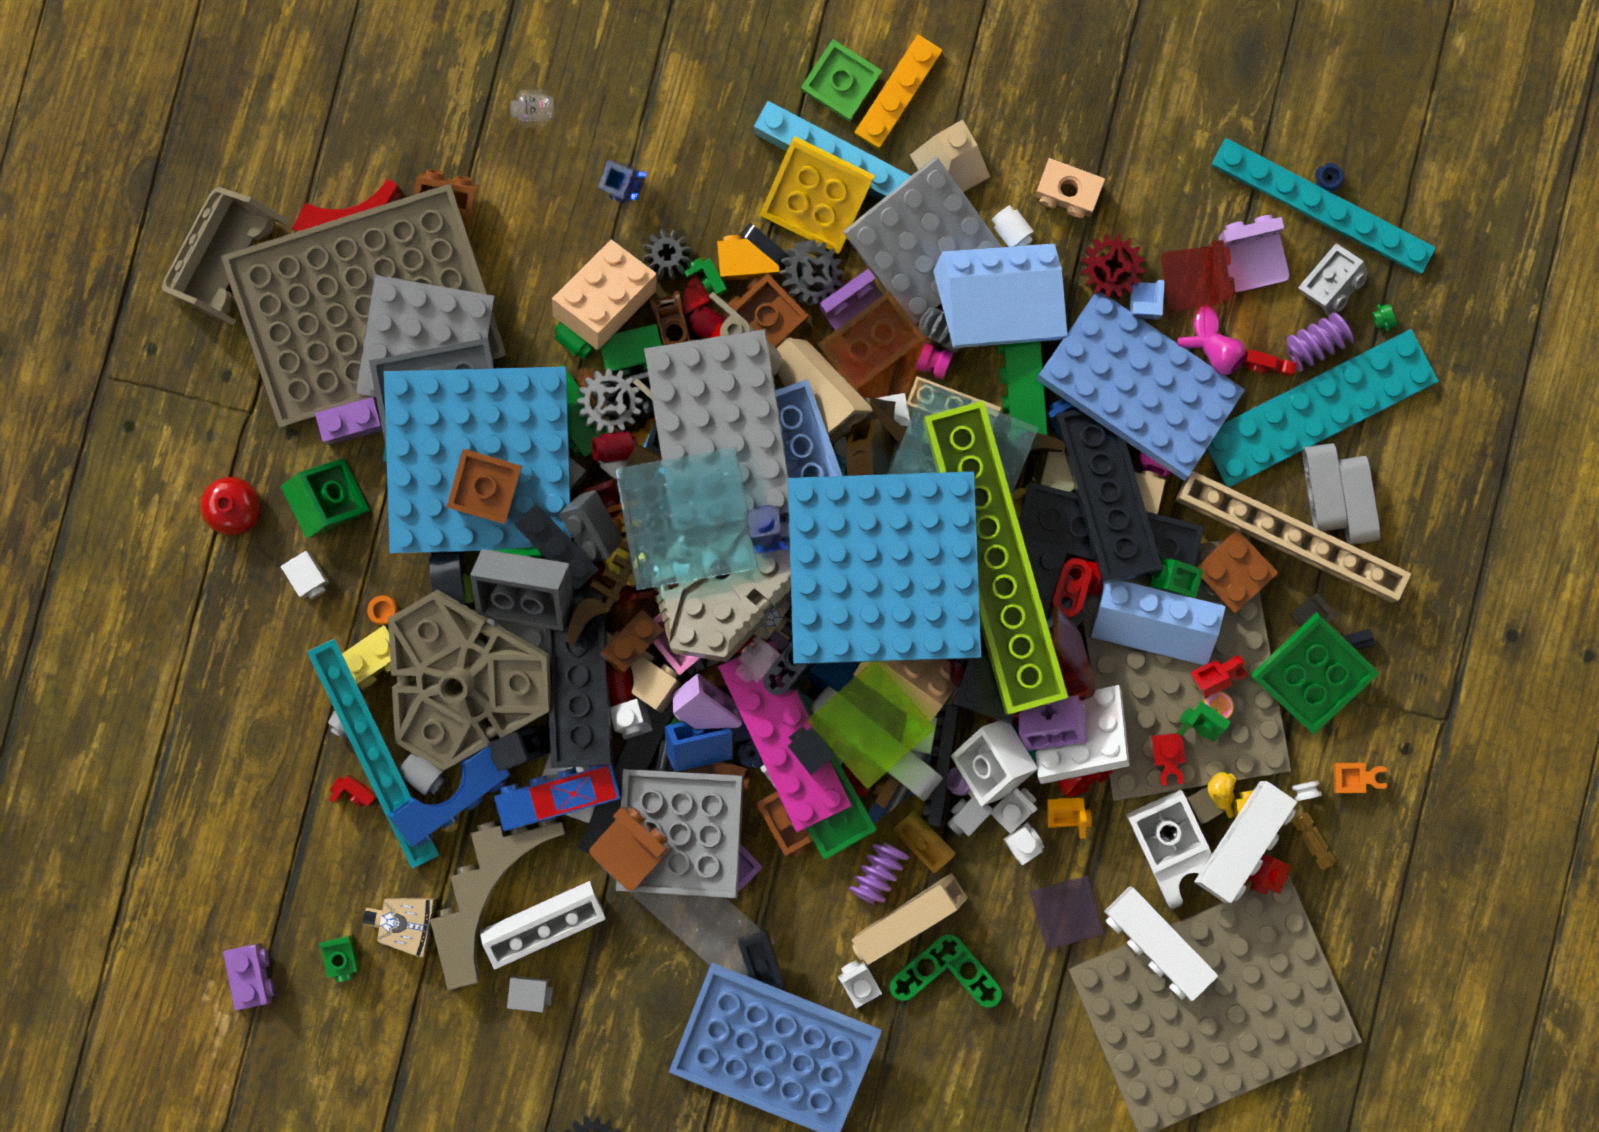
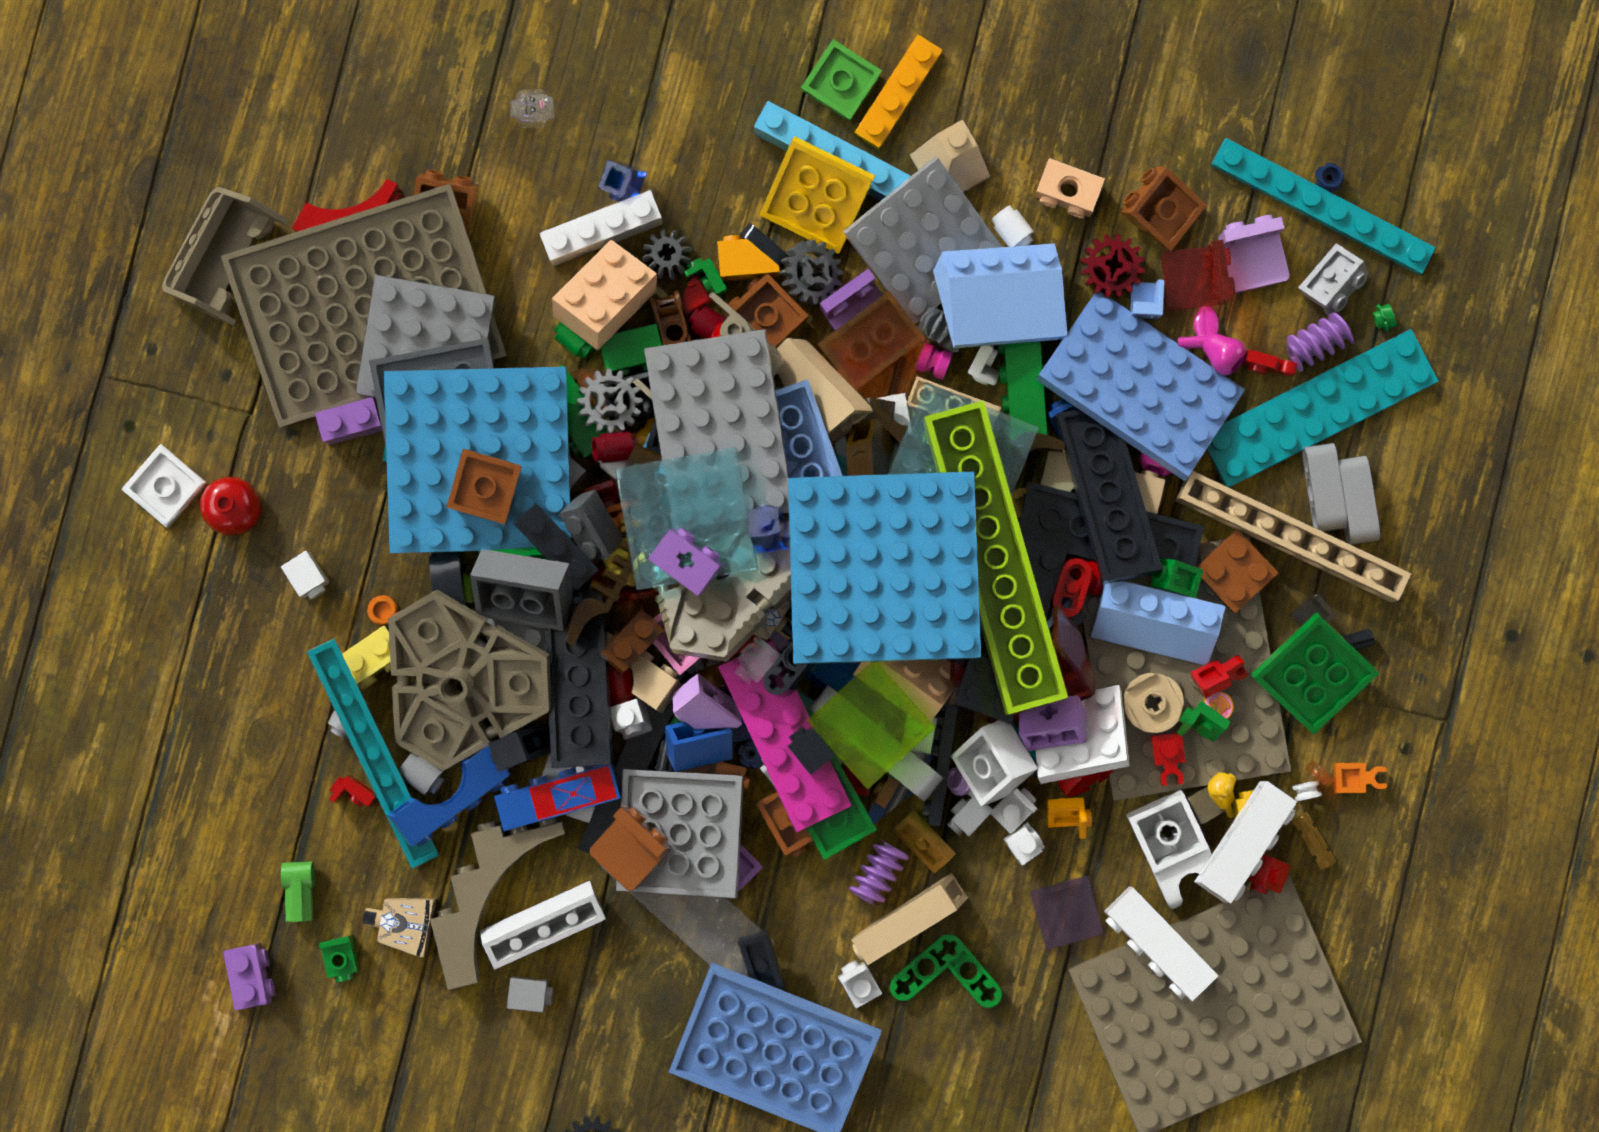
(164, 486): none -> white tile
(298, 881): none -> bright green piece
(324, 497): green slope -> none
(599, 227): none -> white brick
(669, 559): none -> medium lavender brick
(982, 372): none -> white bracket
(1158, 686): none -> tan plate
(1163, 207): none -> dark orange plate
(1320, 773): none -> clear orange tile

